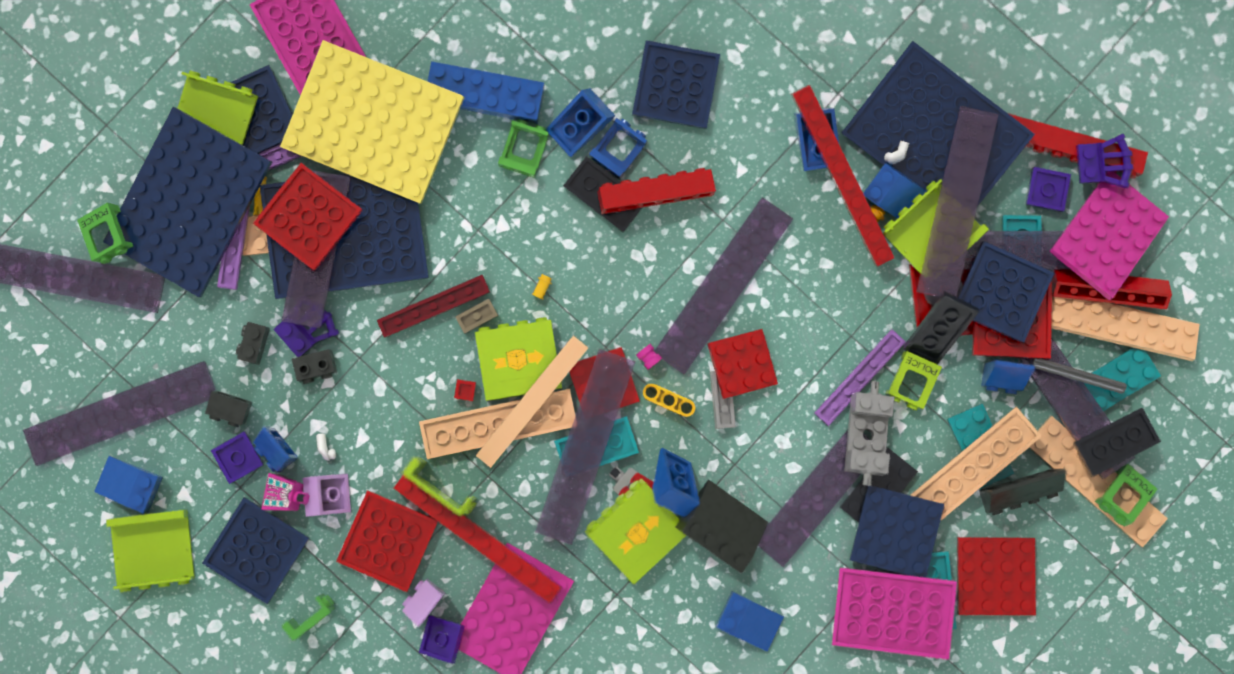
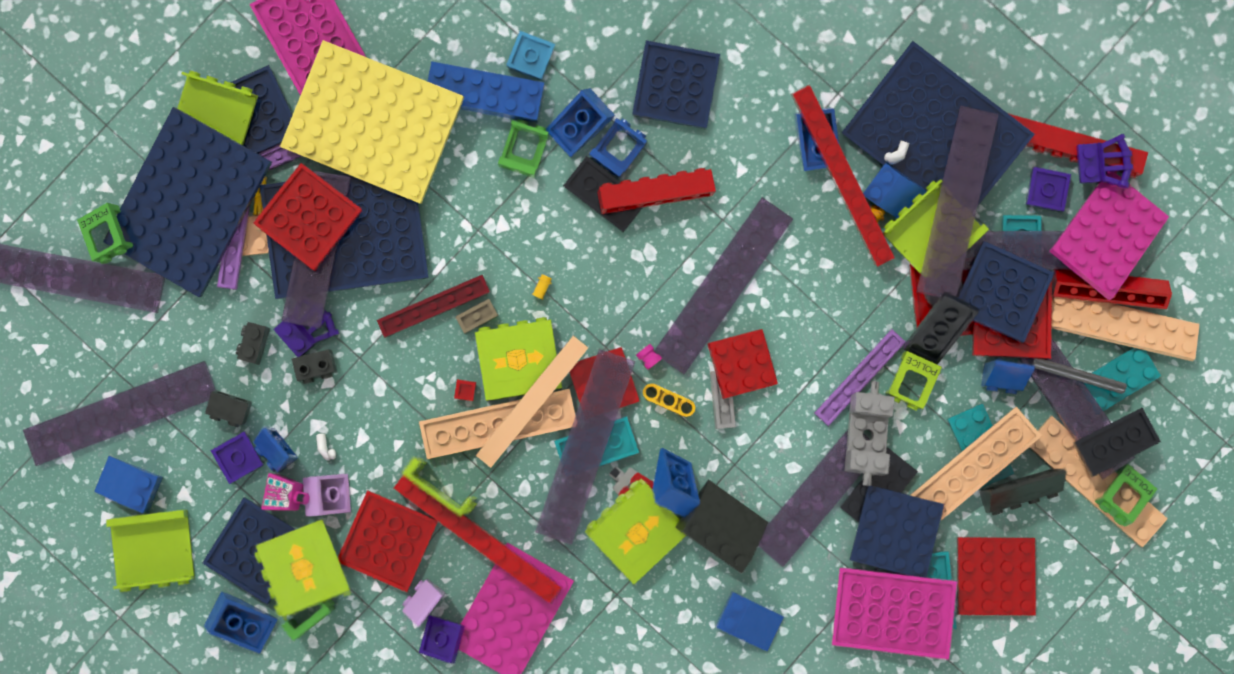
(239, 622): none -> blue slope
(301, 569): none -> lime panel
(530, 55): none -> dark azure plate

